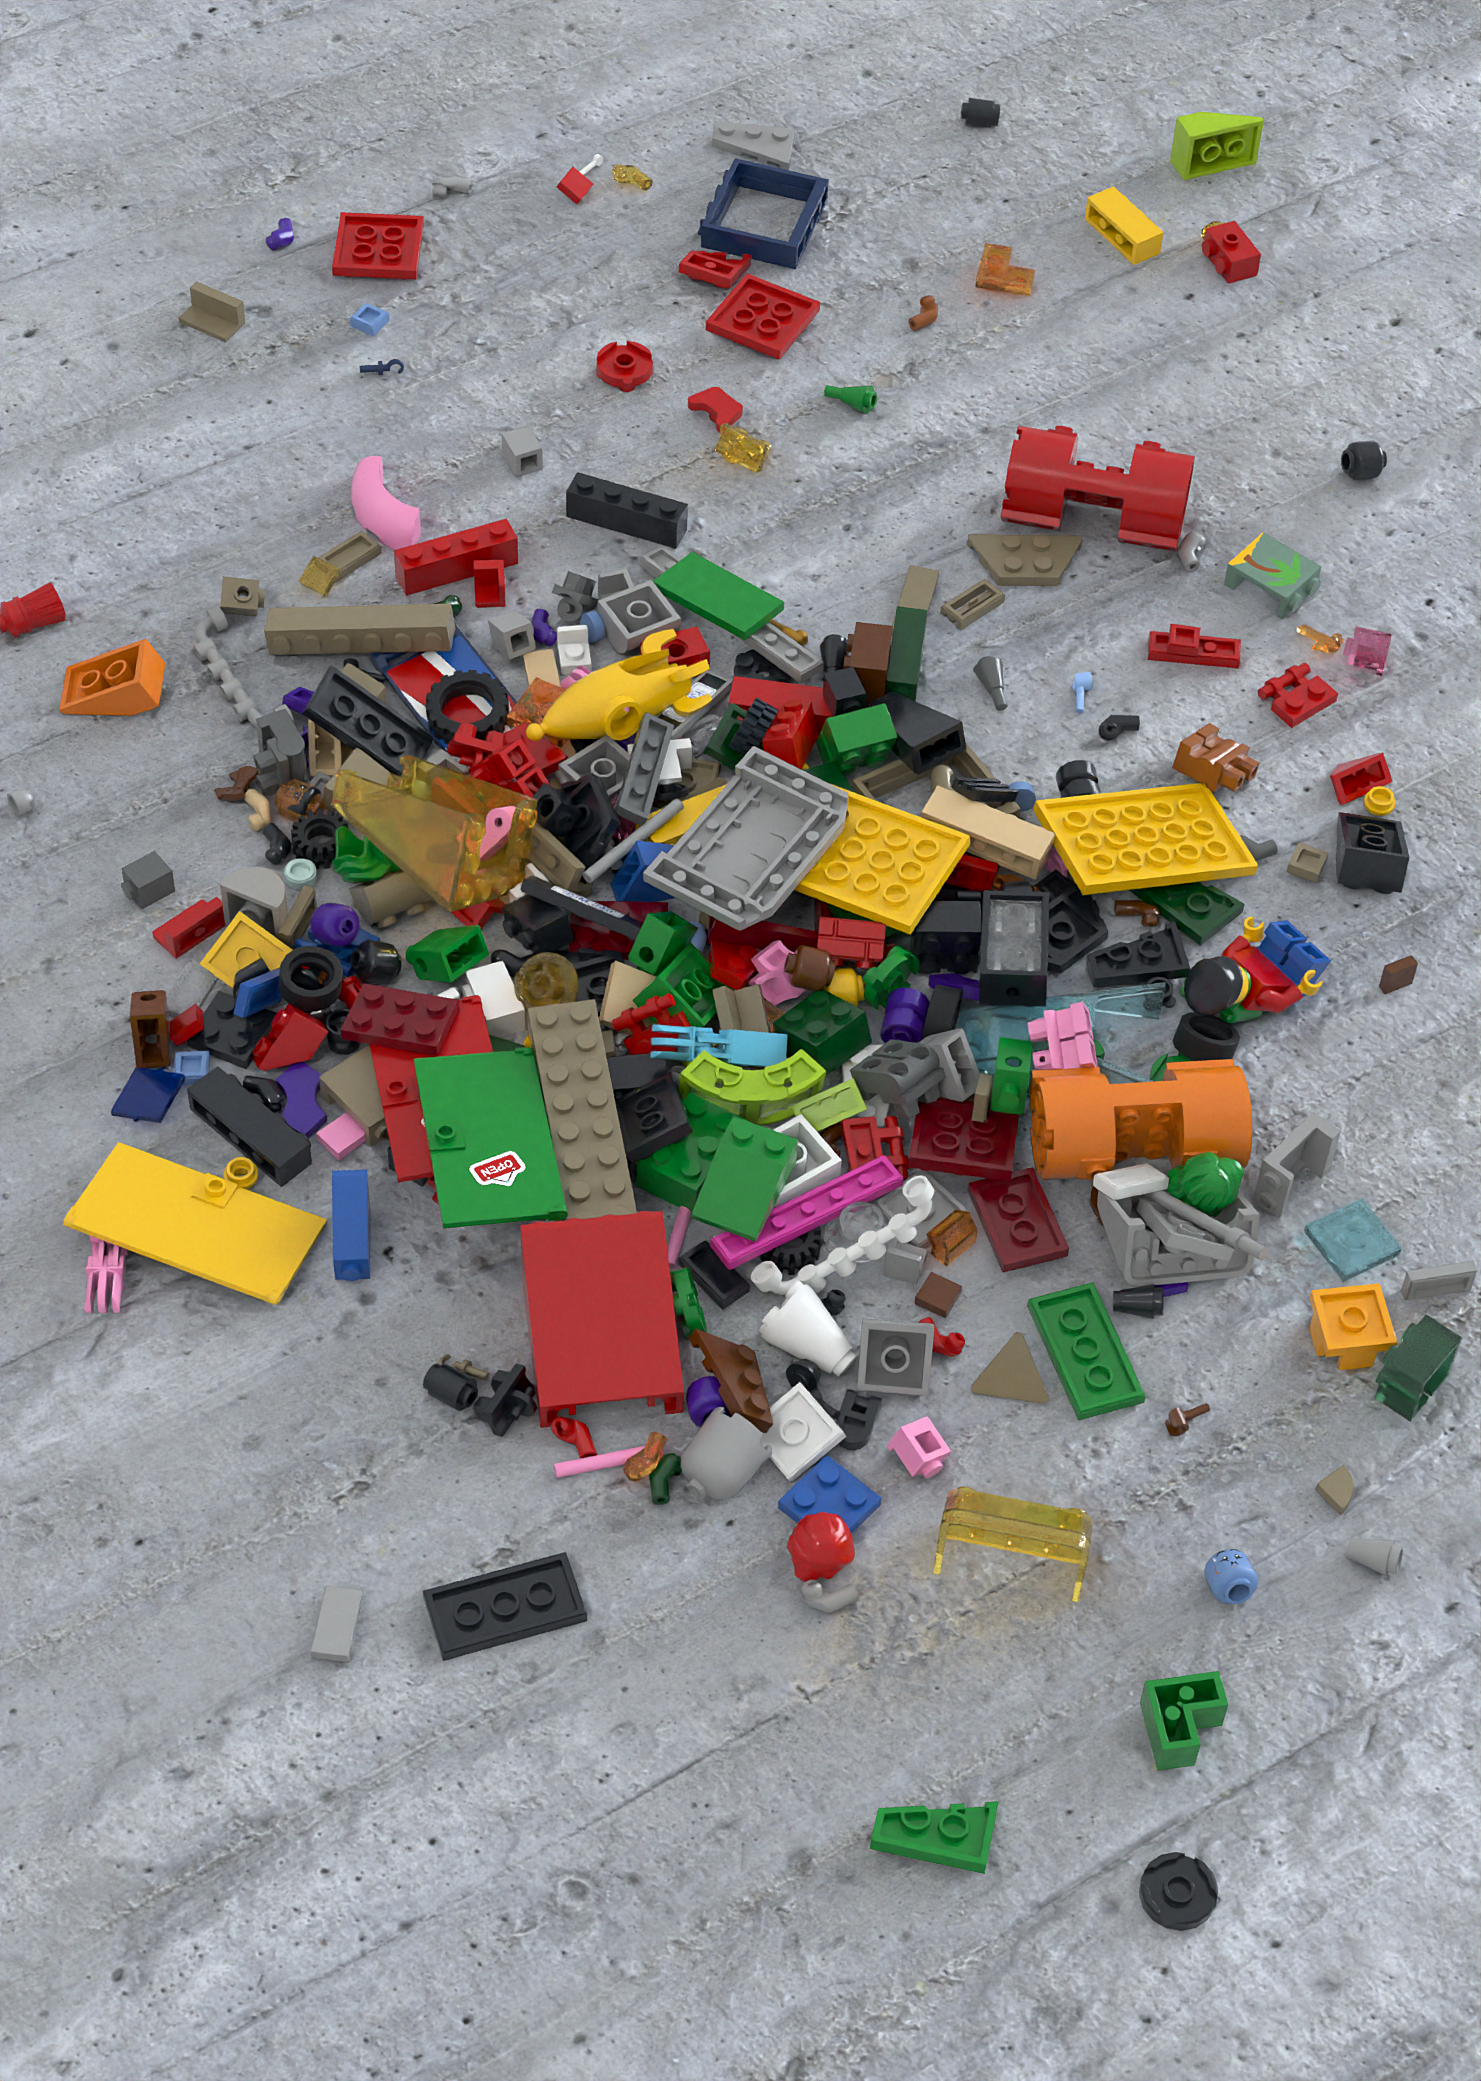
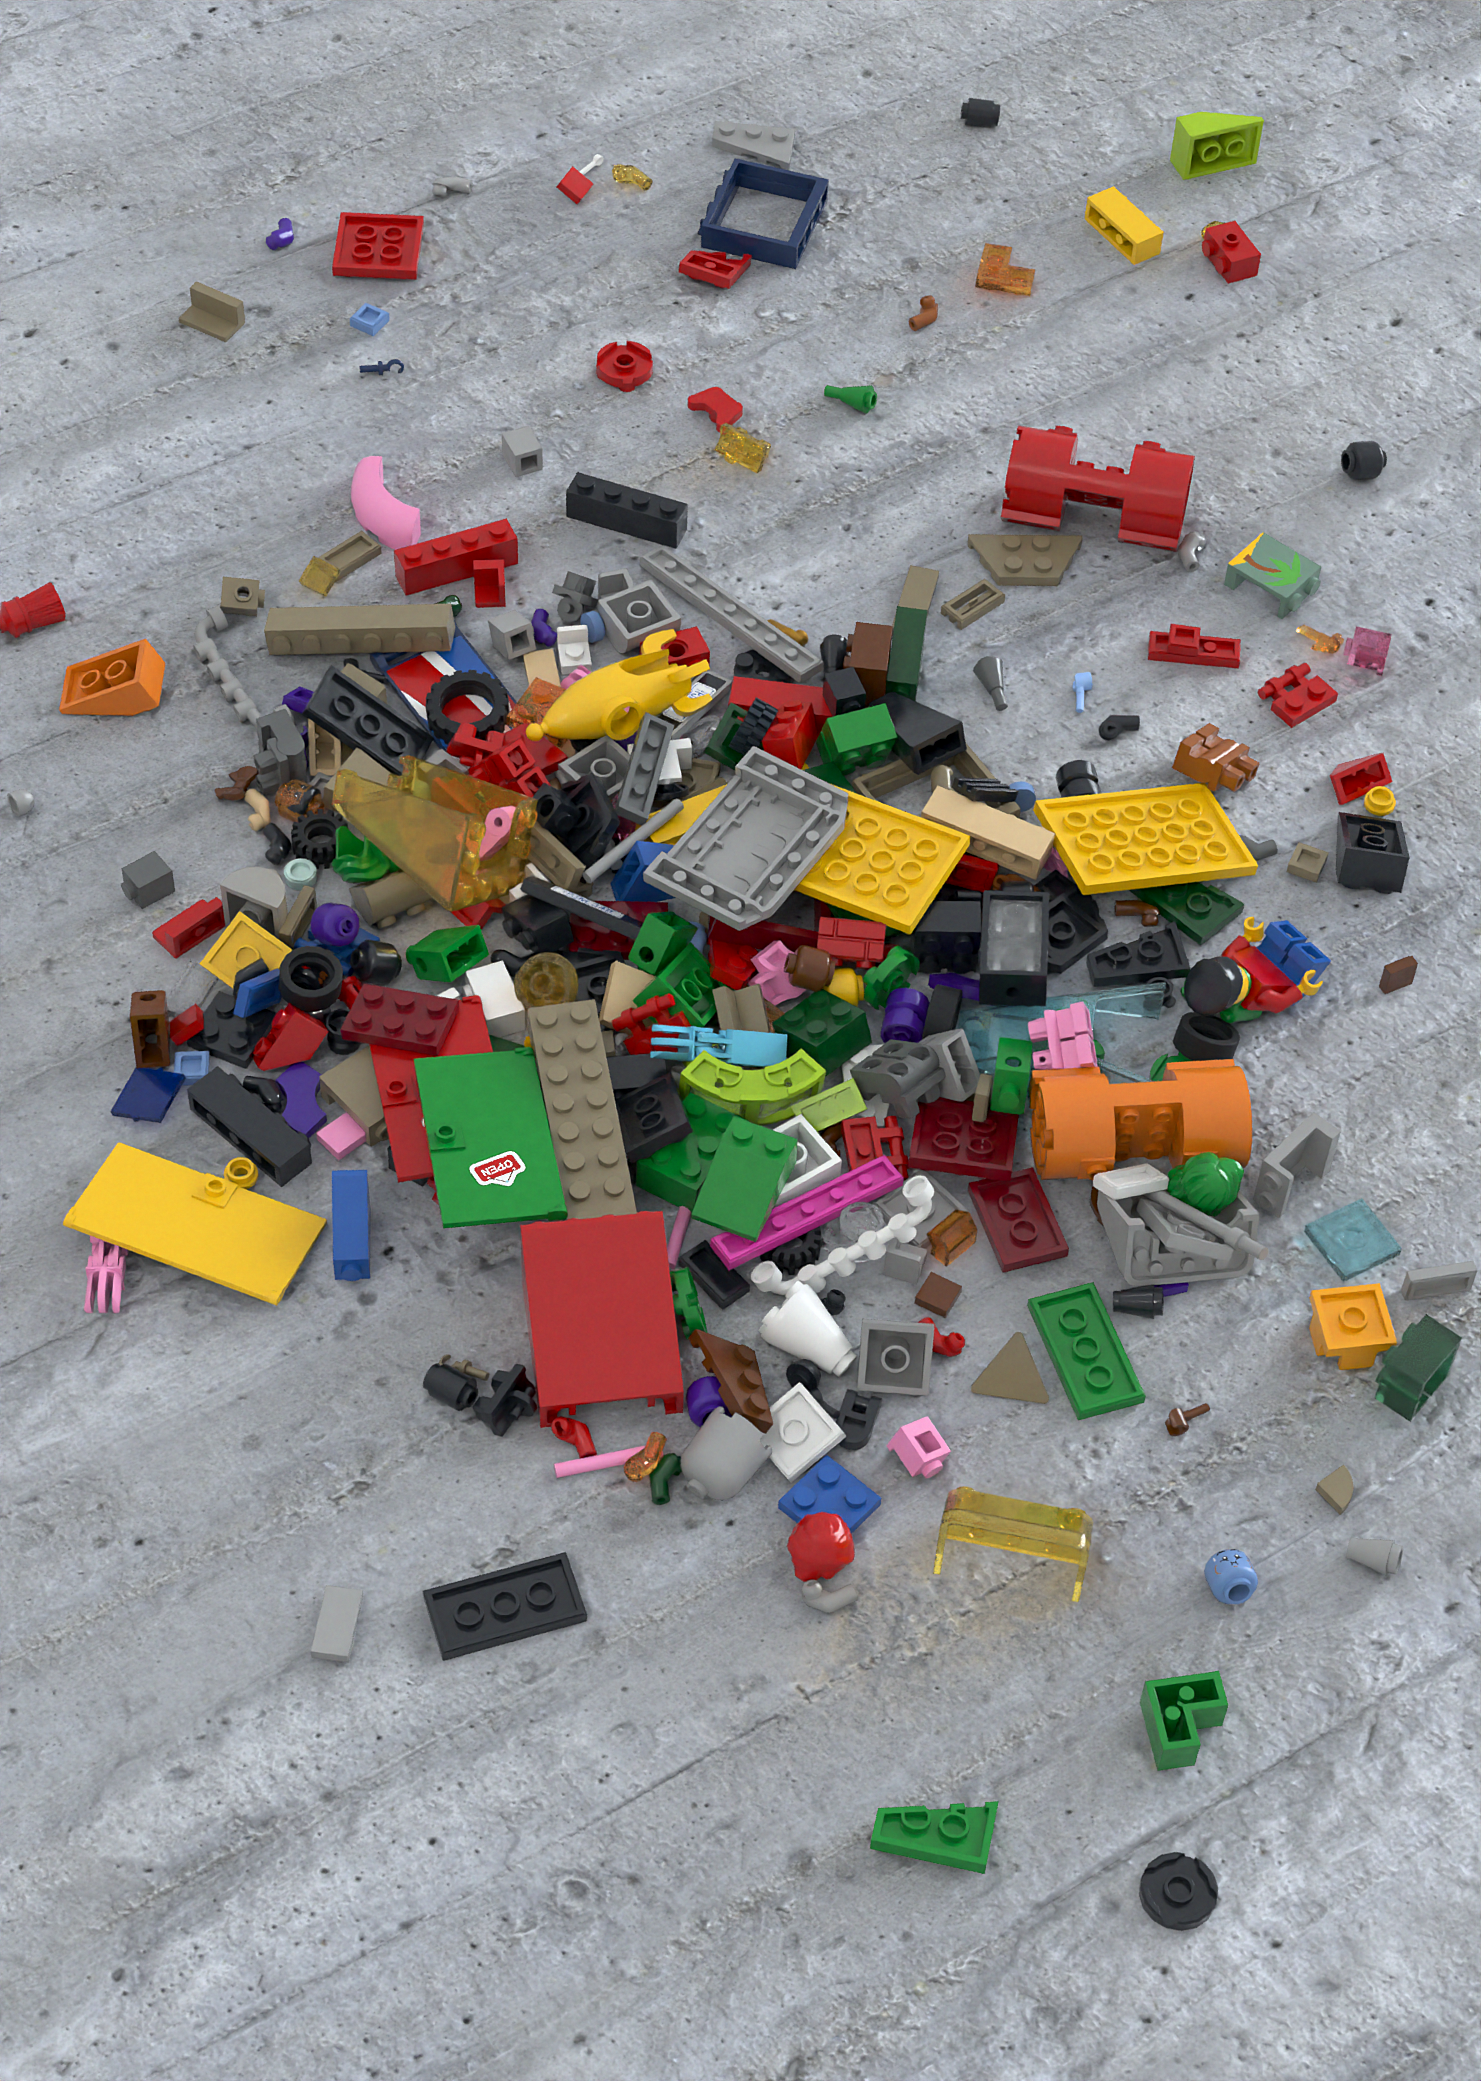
(718, 595): green tile -> none
(763, 316): red plate -> none

